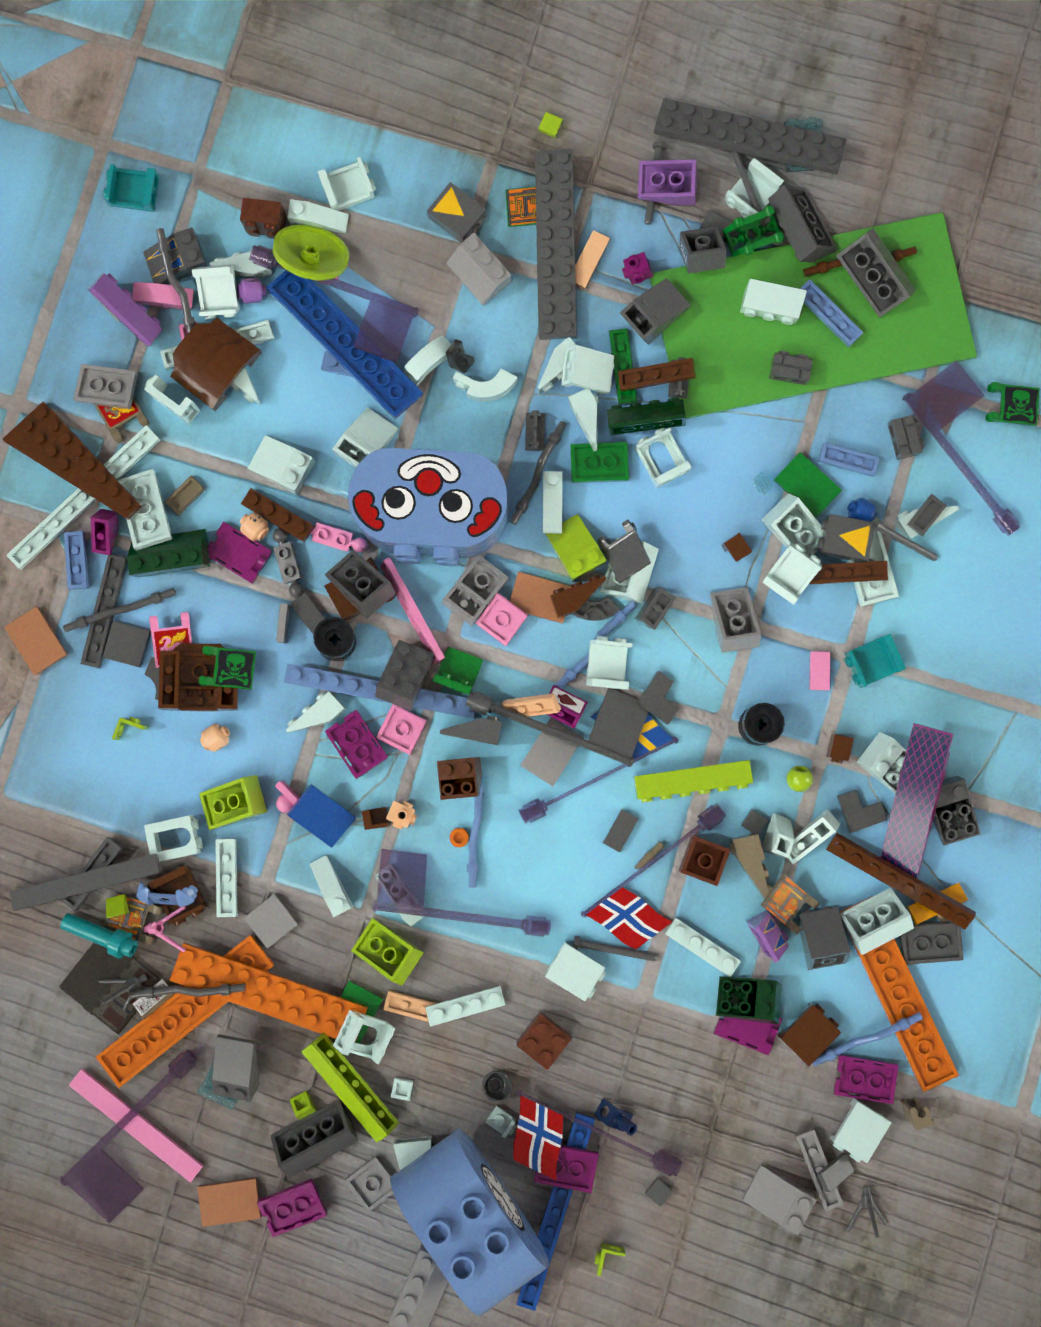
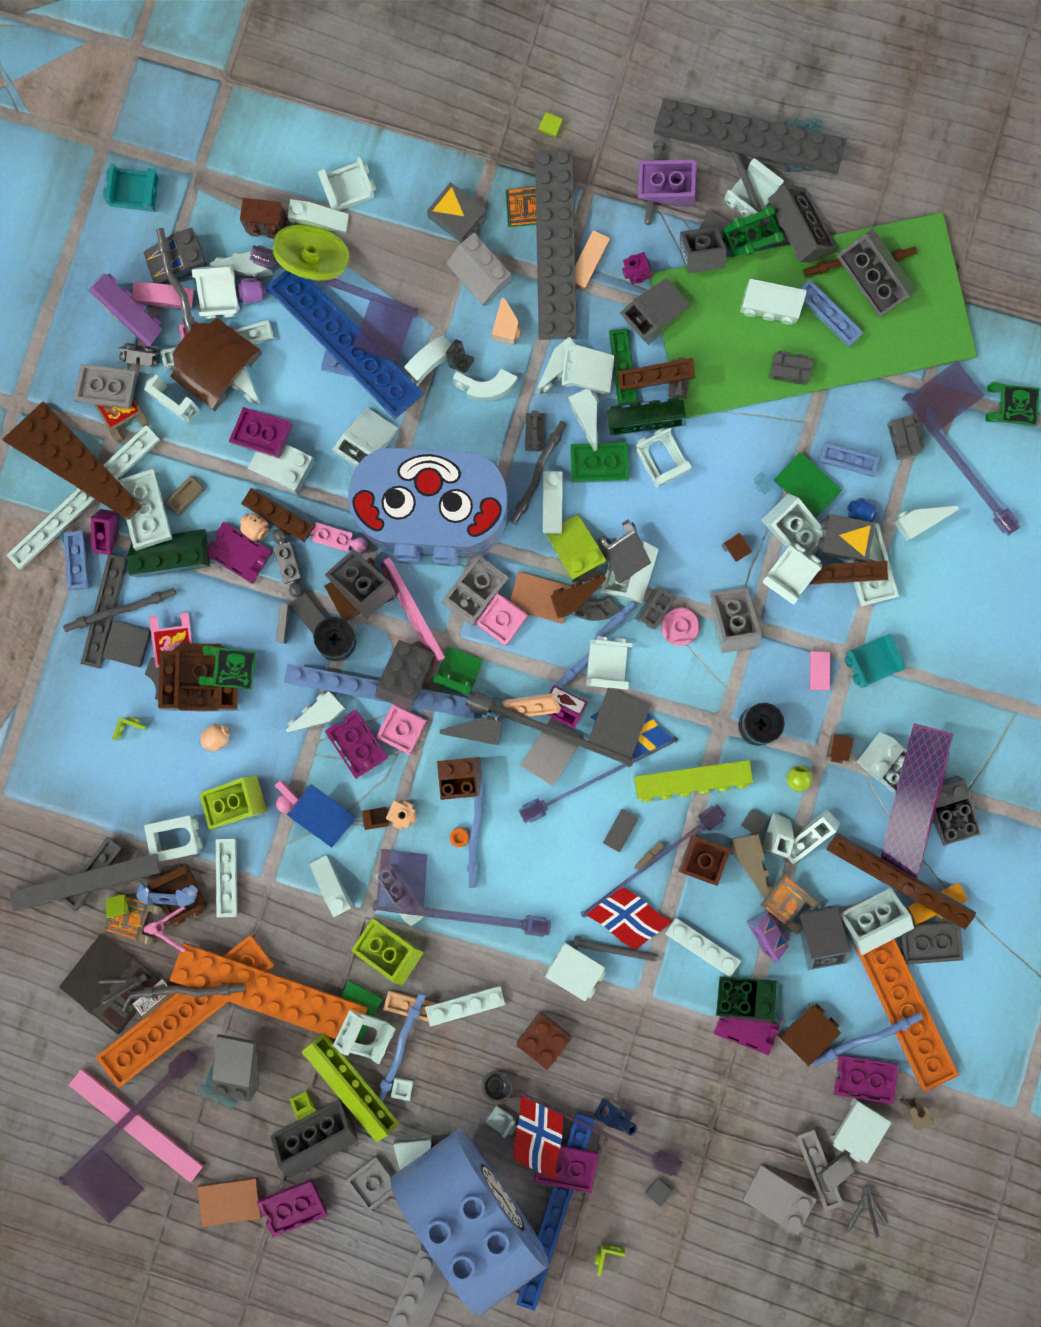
(36, 640): nougat tile -> none
(117, 943): teal piece -> none
(132, 353): none -> dark grey hinge
(260, 432): none -> magenta plate
(271, 921): light grey tile -> none
(413, 1013): none -> medium blue bar
(506, 325): none -> light nougat slope
(654, 701): dark grey tile -> none
(680, 626): none -> bright pink tile
(858, 817): dark grey tile -> none
(877, 525): dark grey bar -> none
(926, 515): dark grey tile -> none

